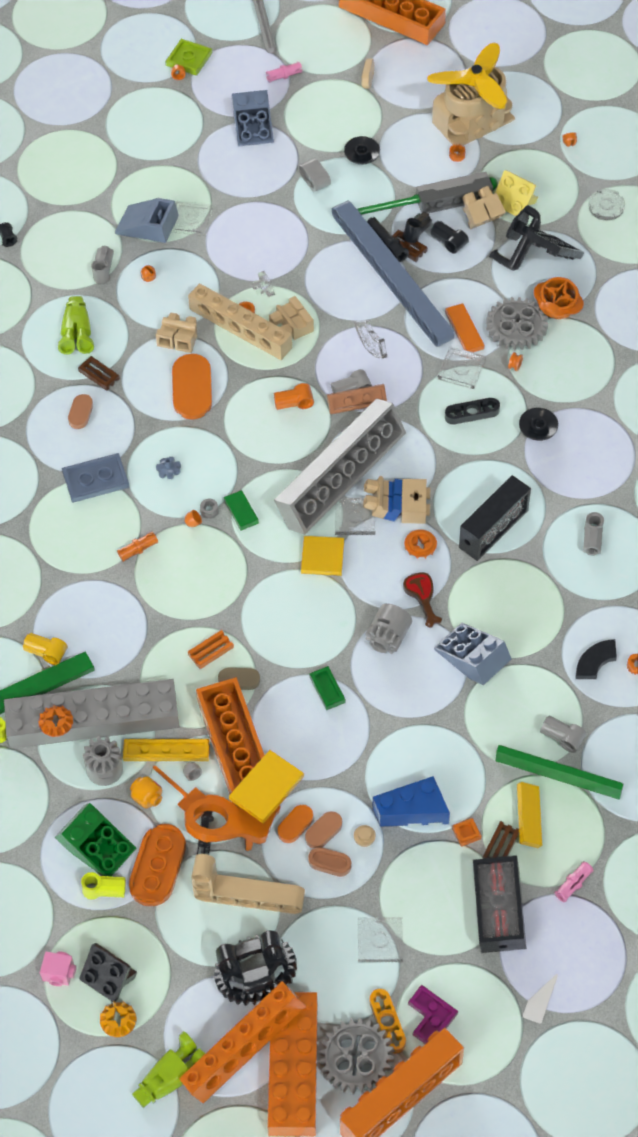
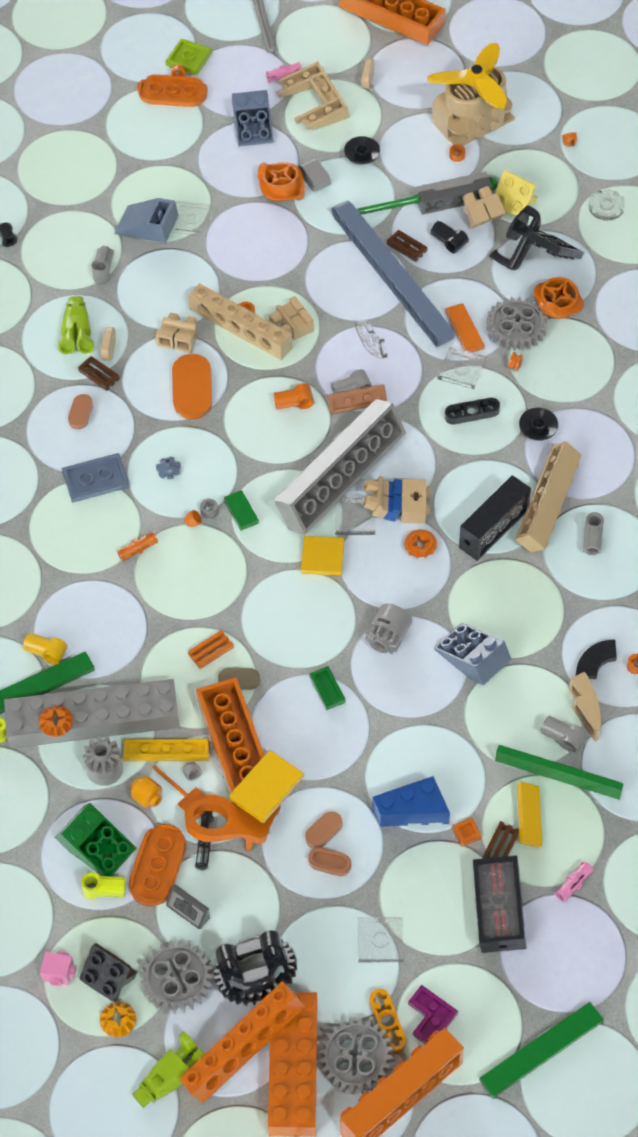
(108, 343): none -> tan tile
(146, 275): orange hinge -> none
(157, 985): none -> light grey gear
(172, 90): none -> orange tile
(188, 907): none -> slope
(243, 892): tan beam -> none
(263, 285): clear tile -> none
(281, 181): none -> orange piece
(295, 823): orange tile -> none
(314, 77): none -> tan wedge
(364, 835): tan plate -> none
(391, 242): black pin -> none
(416, 226): black piece -> none
(421, 588): reddish brown piece -> none
(539, 1001): white sticker -> none
(541, 1050): none -> green tile
(548, 497): none -> tan brick
(586, 704): none -> tan slope

